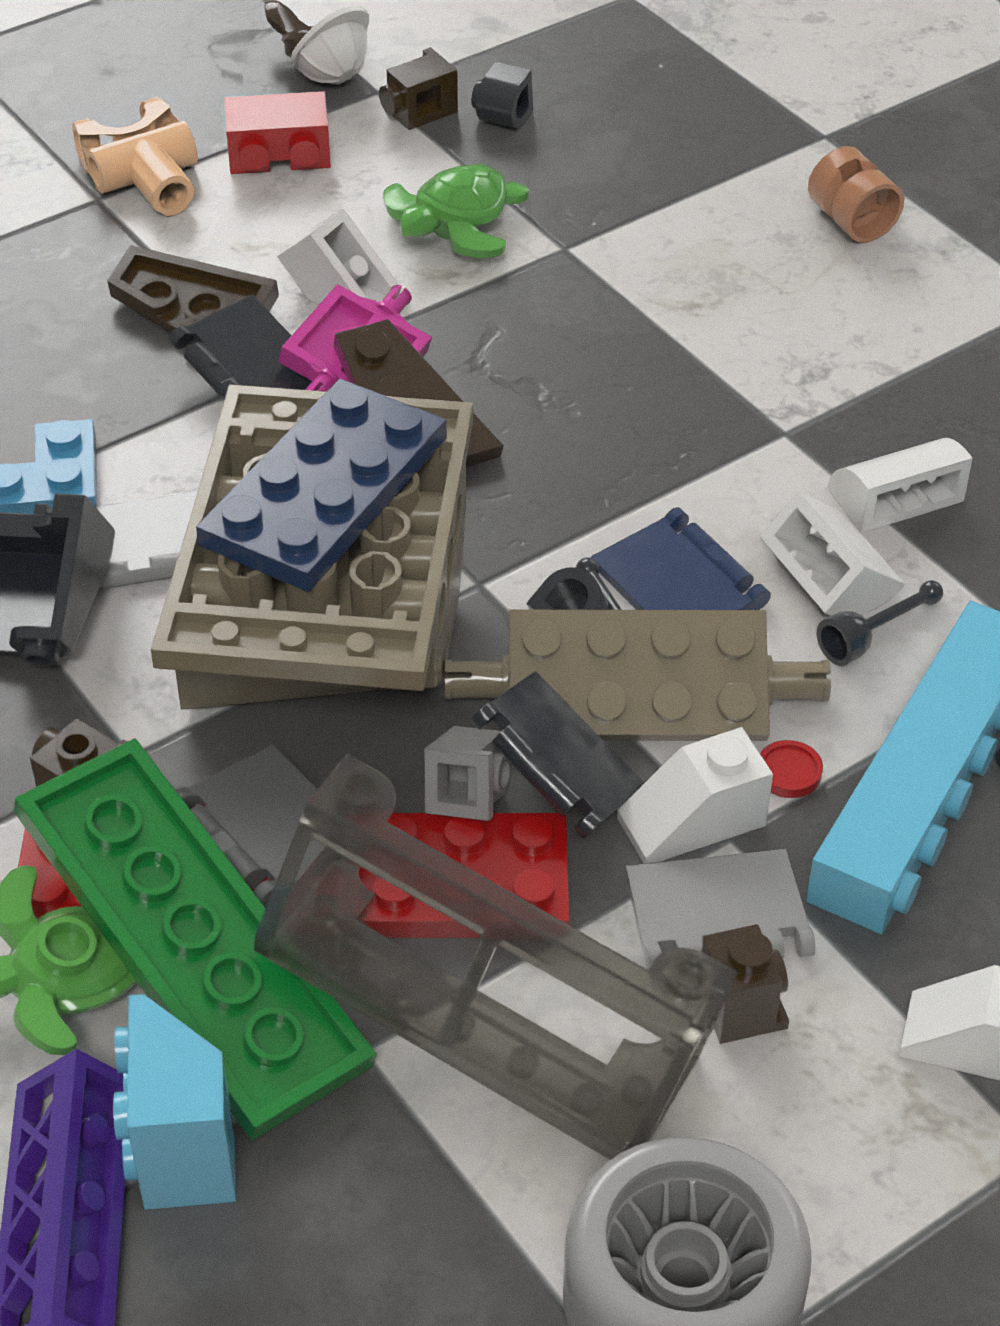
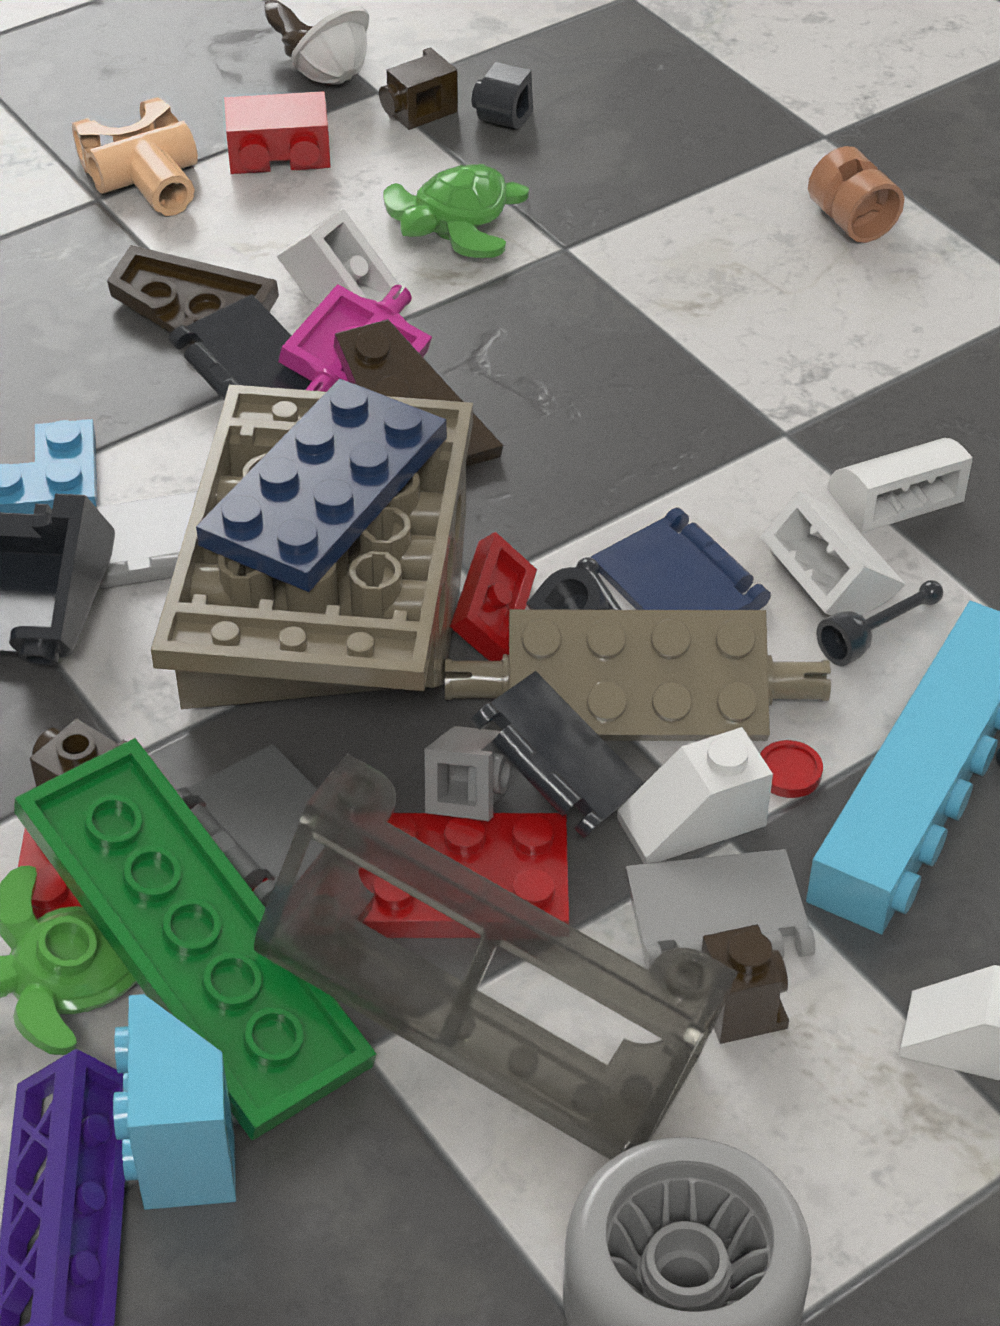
(494, 584): none -> red plate

